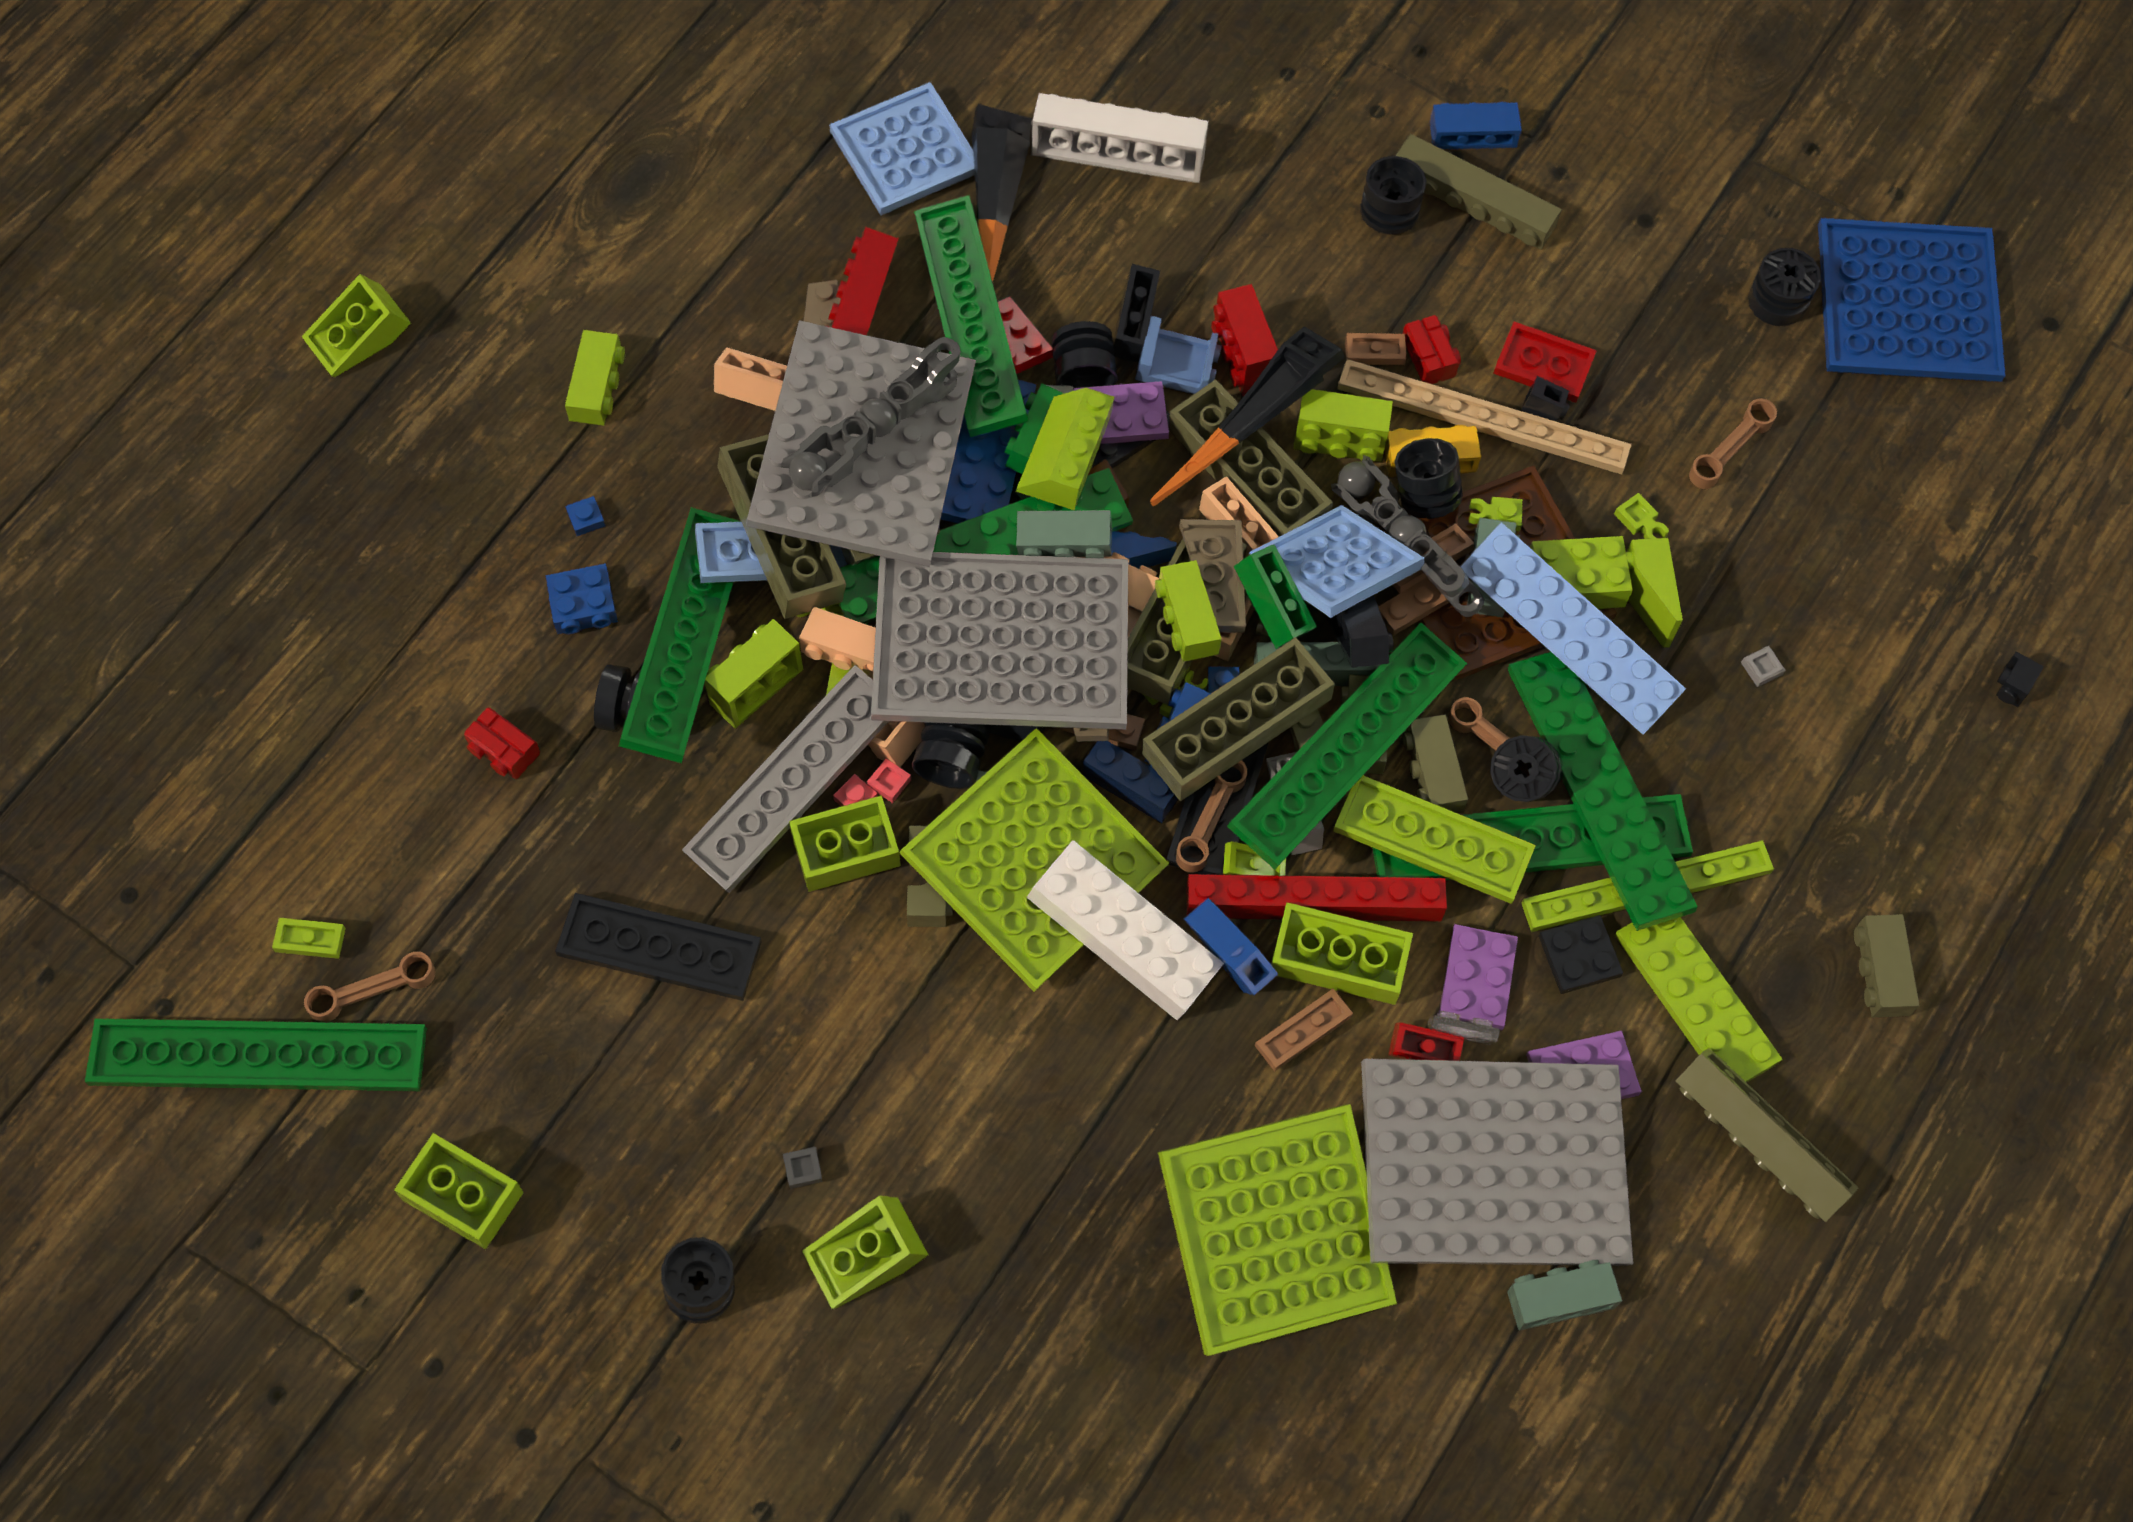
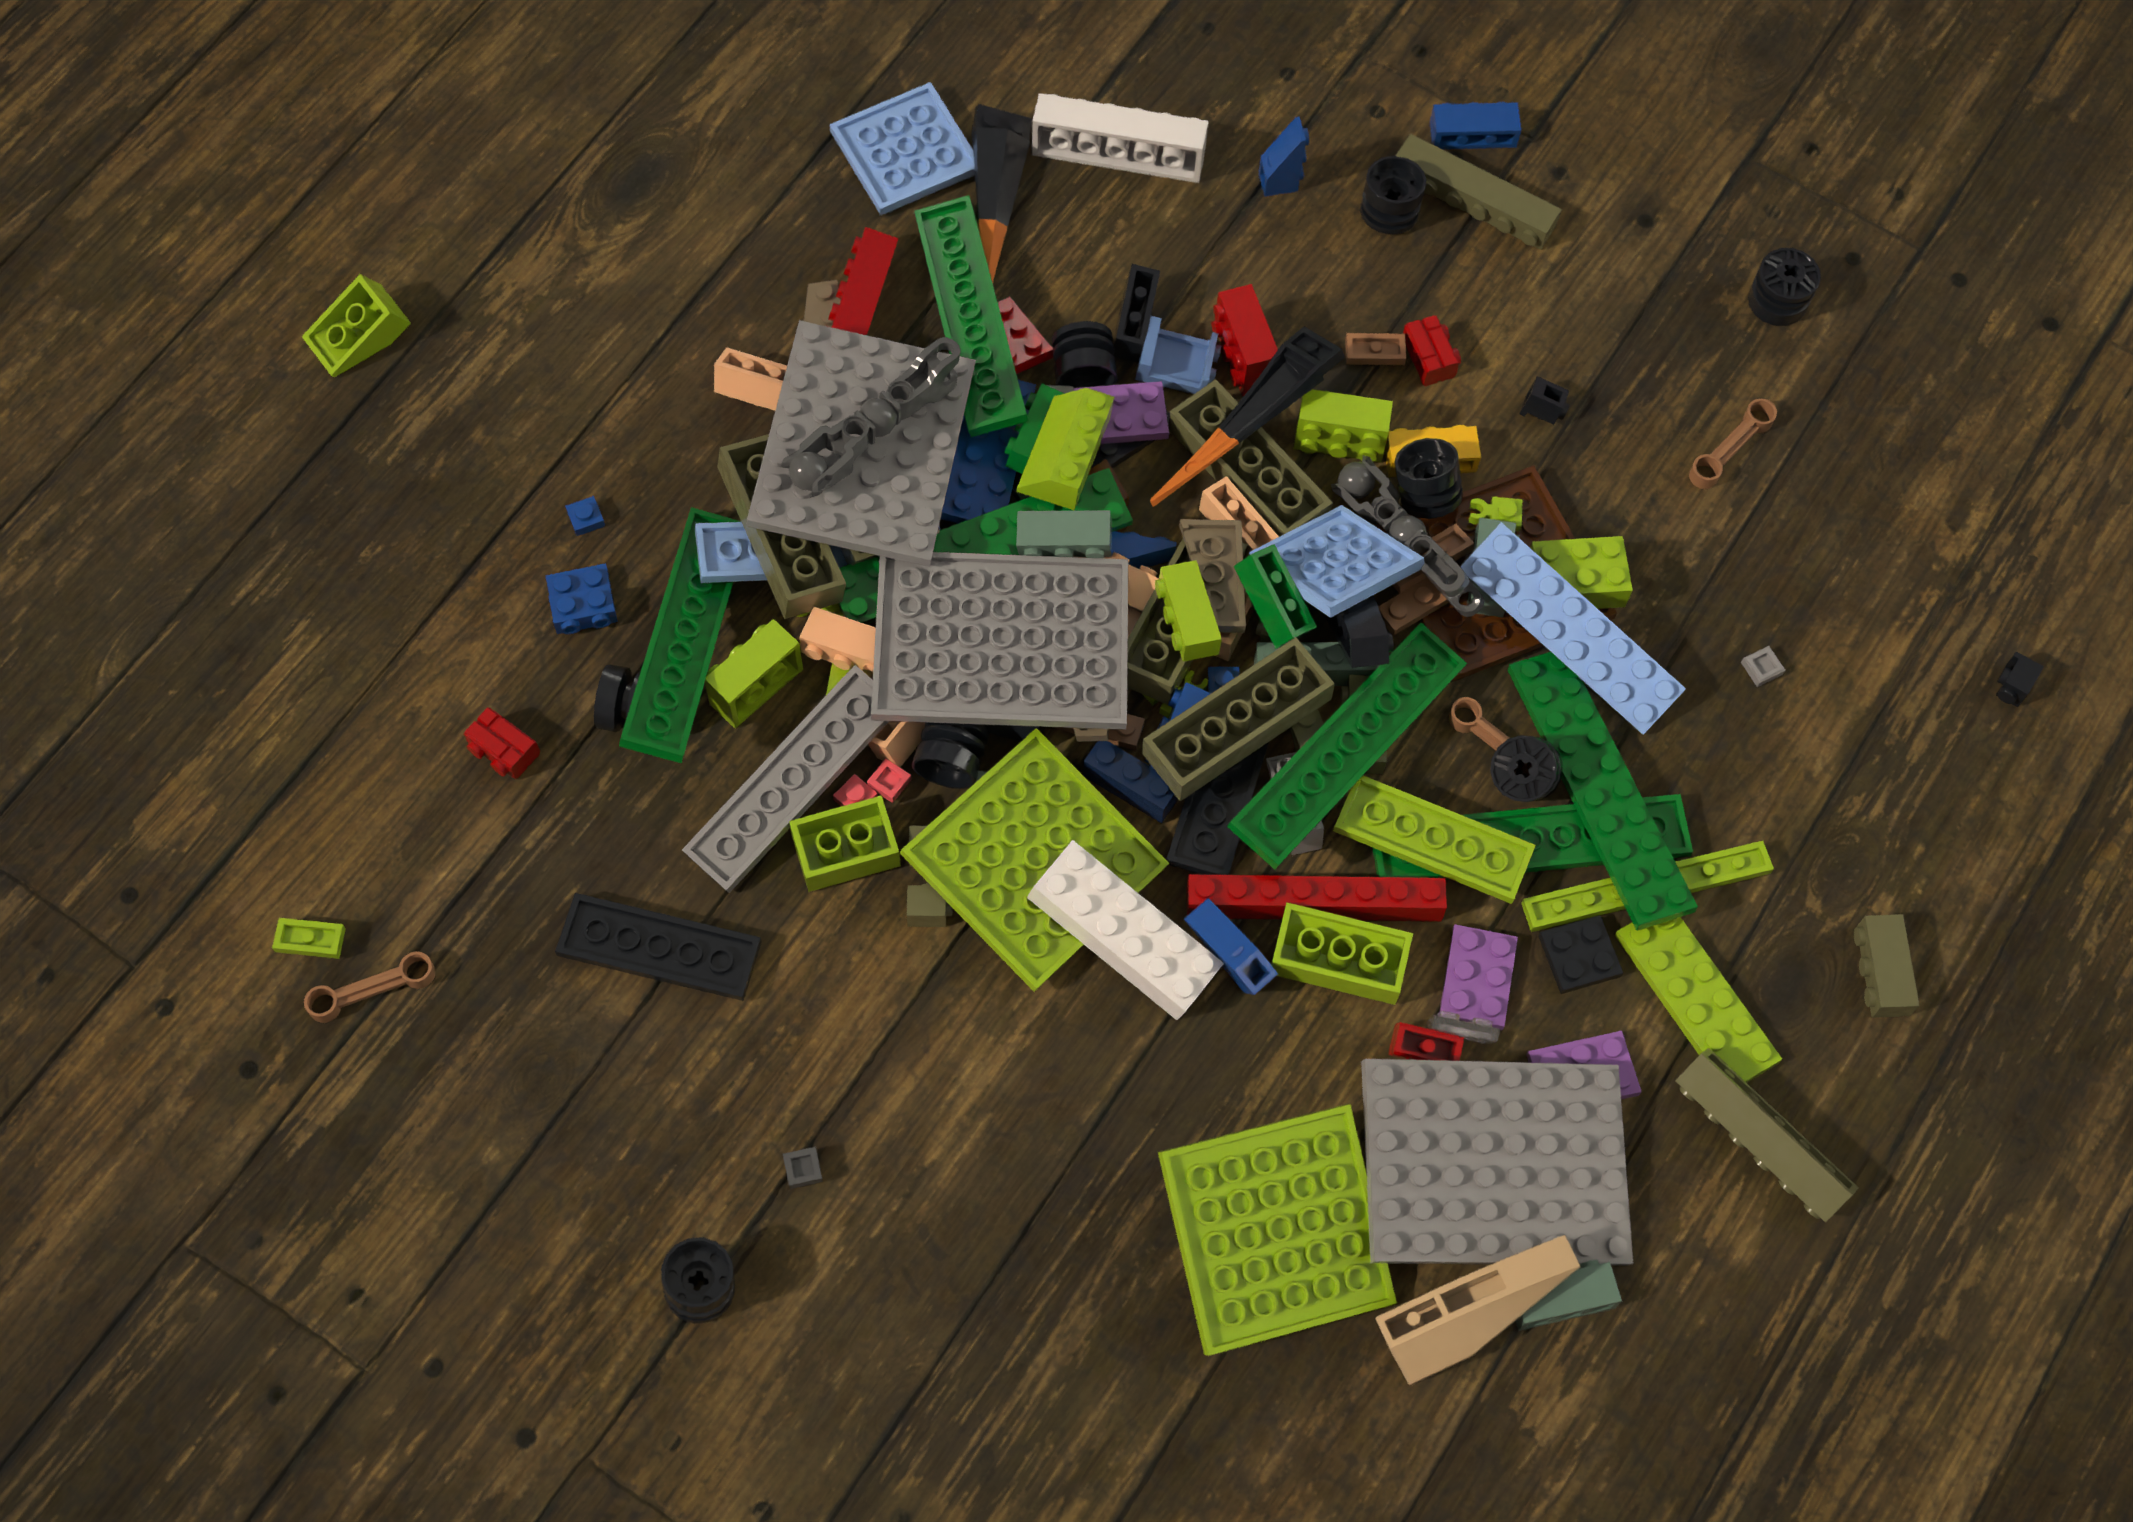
(256, 1054): green plate -> none
(459, 1191): lime brick -> none
(594, 377): lime brick -> none
(865, 1251): lime slope -> none
(1209, 819): medium nougat piece -> none
(1242, 860): lime plate -> none
(1282, 162): none -> blue slope
(1303, 1029): medium nougat plate -> none
(1435, 763): olive brick -> none
(1472, 1310): none -> tan wedge
(1486, 416): tan plate -> none
(1541, 354): red plate -> none
(1640, 516): lime plate -> none
(1654, 587): lime slope -> none
(1910, 300): blue plate -> none

